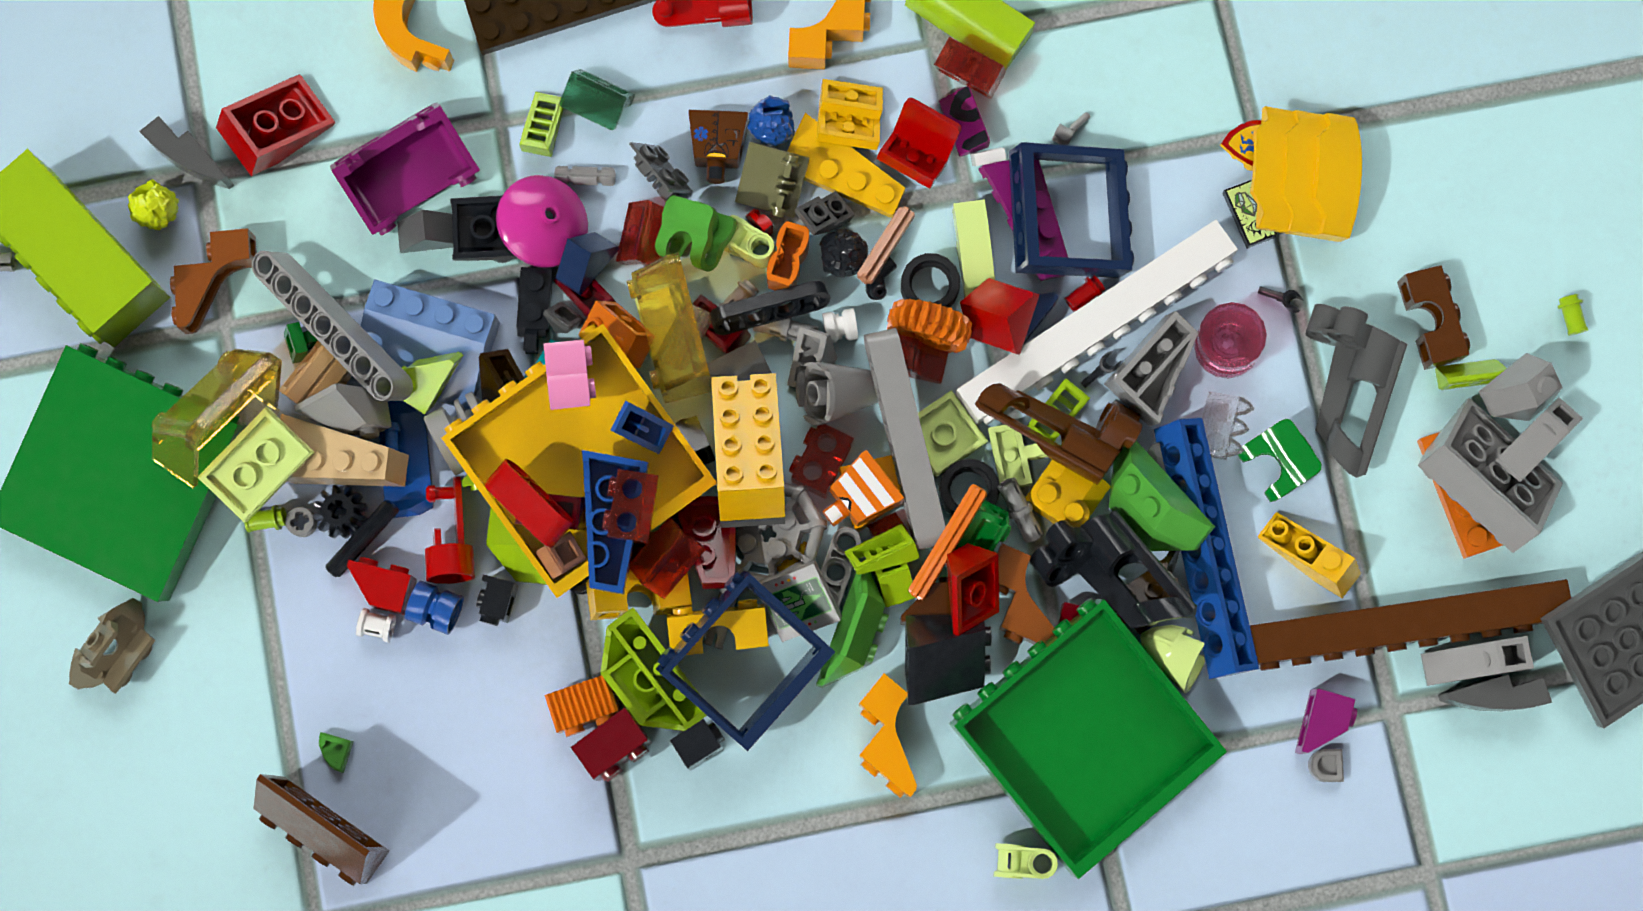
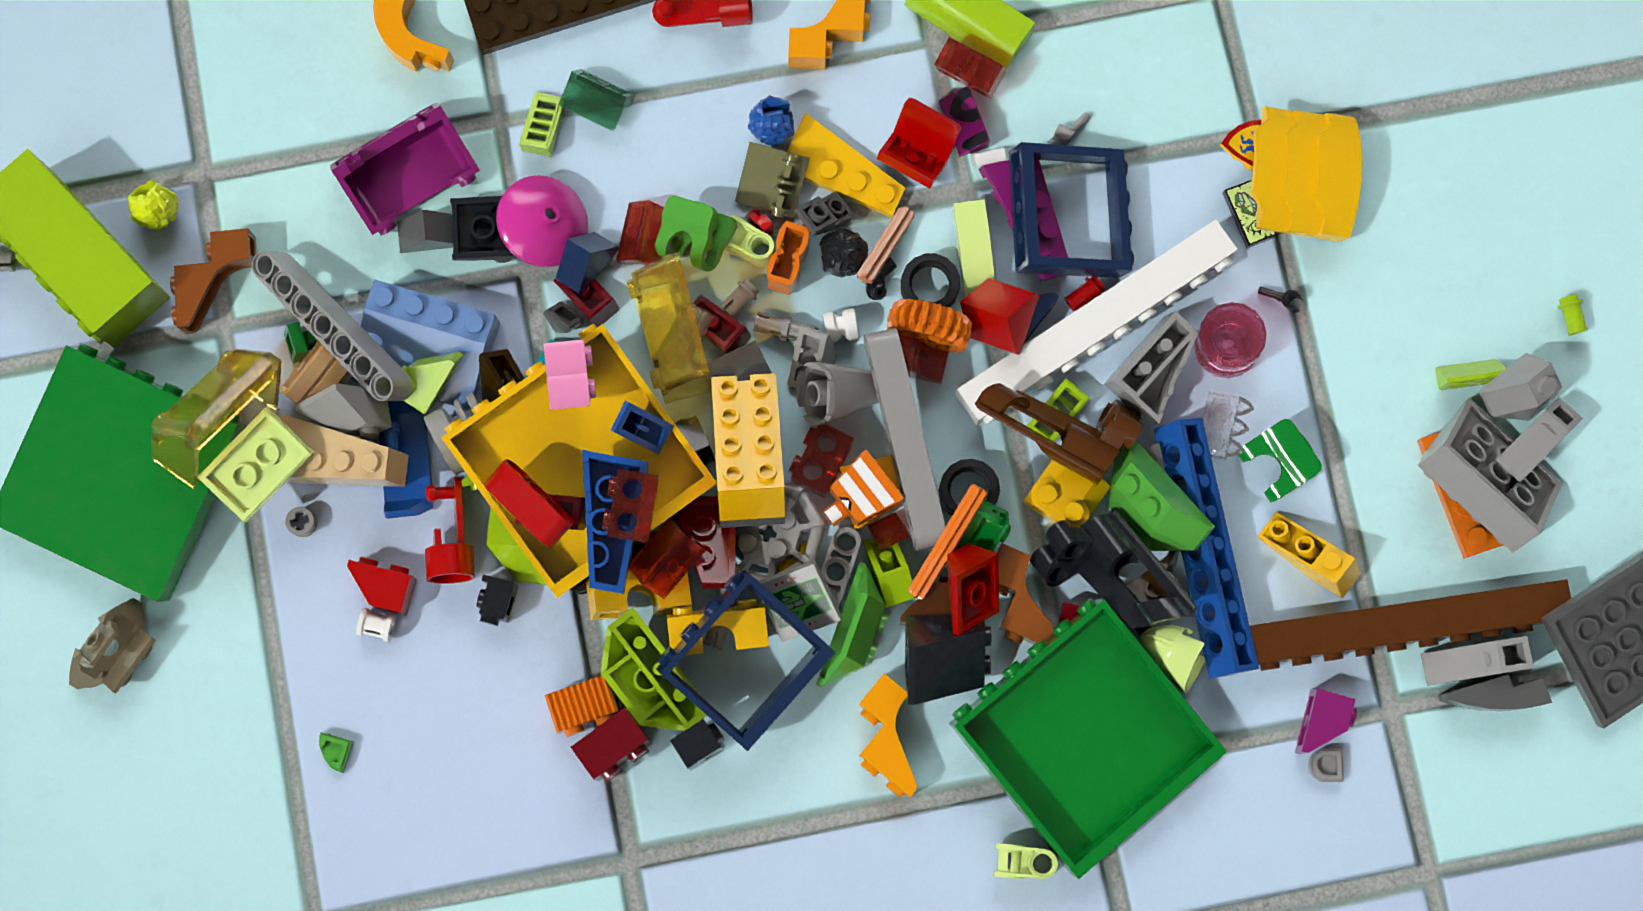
(184, 153): dark grey slope -> none
(267, 519): lime pin -> none
(273, 123): red slope -> none
(318, 828): slope -> none
(330, 520): black gear -> none
(362, 538): black axle -> none
(436, 608): blue wheel -> none
(533, 300): black hinge -> none
(562, 556): nougat slope -> none
(586, 175): light grey axle -> none
(623, 327): orange brick -> none
(654, 164): dark grey hinge -> none
(718, 141): reddish brown torso -> none
(737, 317): black beam -> none
(849, 114): yellow slope -> none
(890, 547): lime slope -> none
(949, 433): yellowish green tile -> none
(1011, 455): yellowish green plate -> none
(1020, 510): light grey pin -> none
(1100, 370): black hand -> none
(1359, 354): dark grey panel -> none
(1430, 291): reddish brown arch -> none

